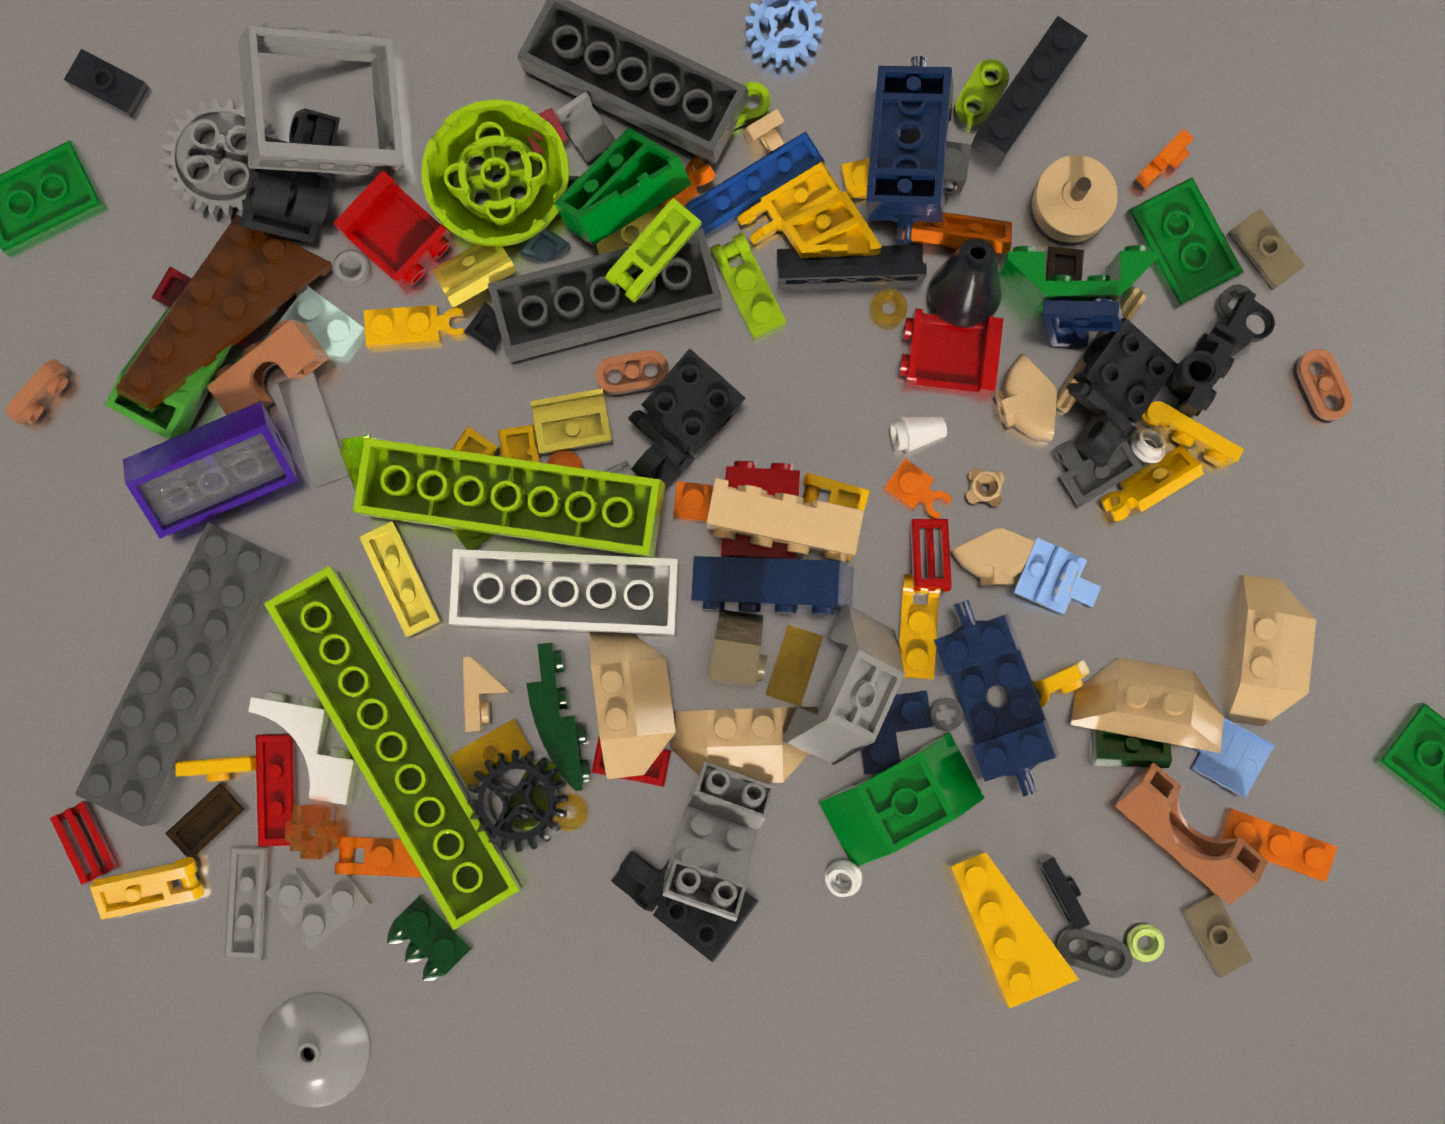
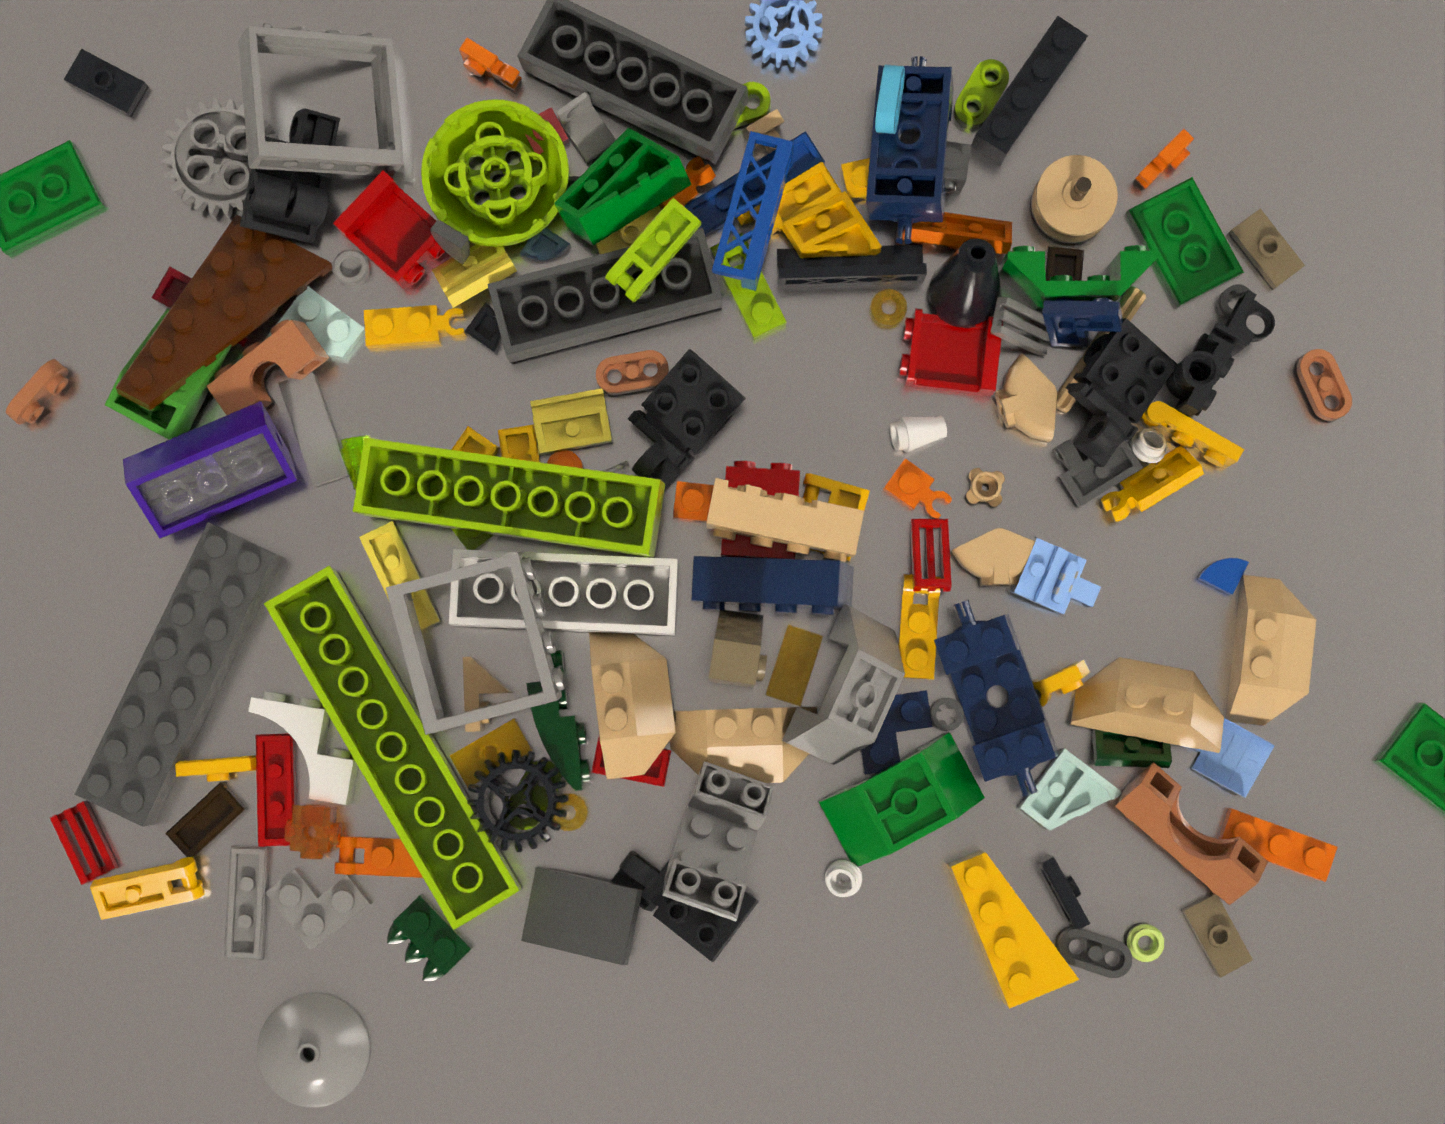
(418, 661): none -> light grey window
(451, 241): none -> dark grey tile
(481, 61): none -> orange plate
(582, 915): none -> dark grey tile
(767, 213): none -> blue fence
(890, 99): none -> medium azure beam
(1038, 331): none -> light grey tile
(1067, 791): none -> light aqua wing
(1224, 574): none -> blue tile

